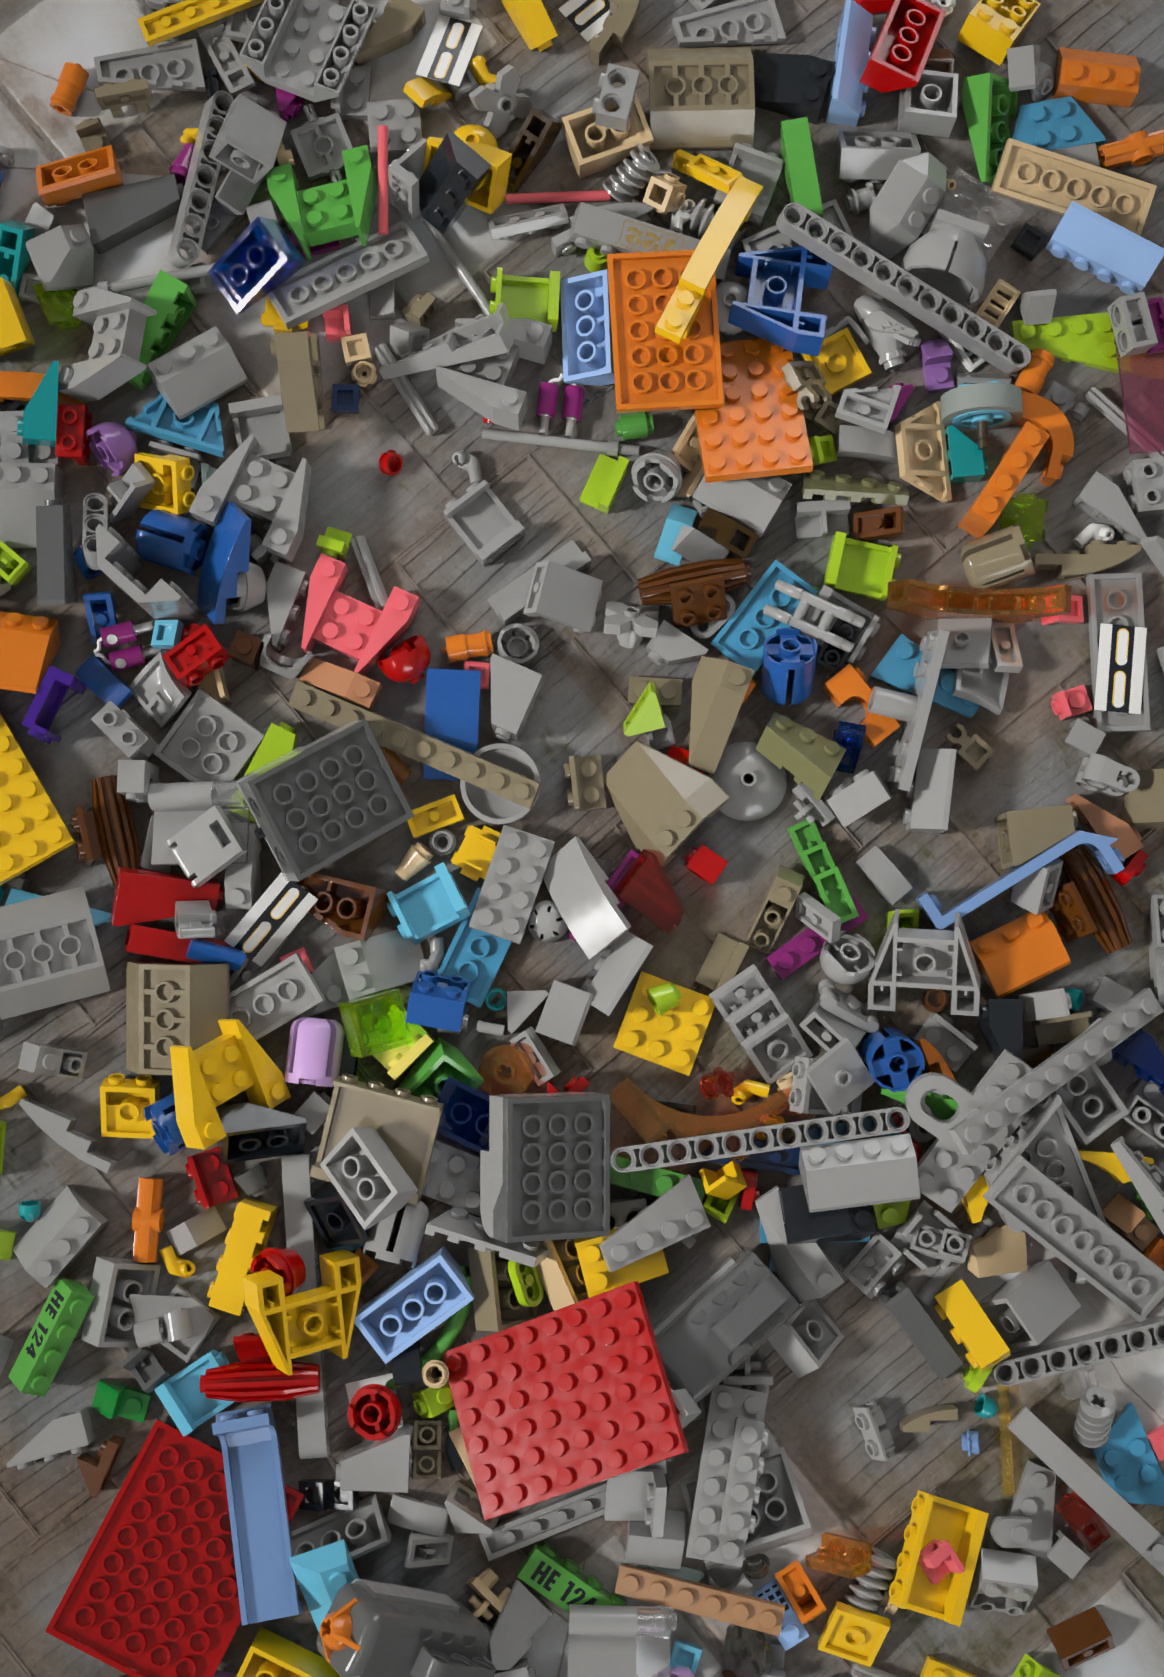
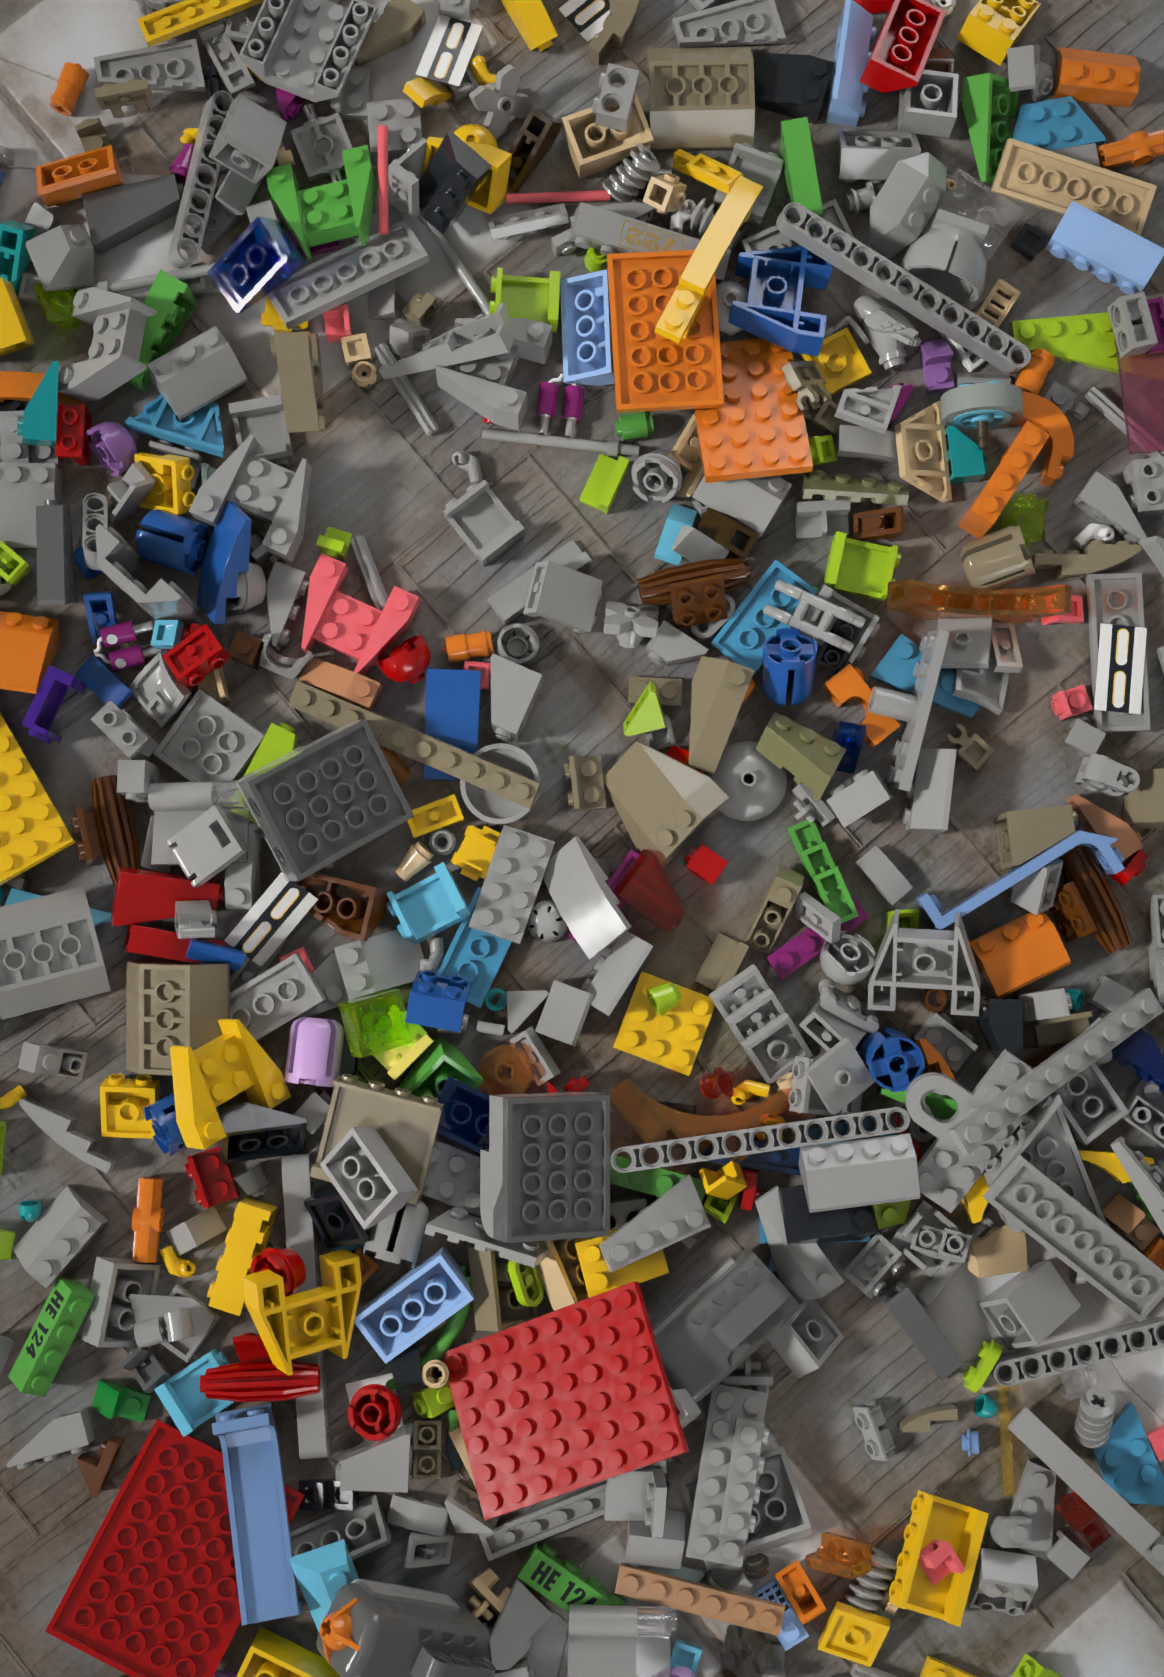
(345, 398): dark blue plate -> none
(390, 463): red plate -> none
(971, 1327): yellow brick -> none
(1037, 306): light grey slope -> none
(1080, 1638): reddish brown panel -> none

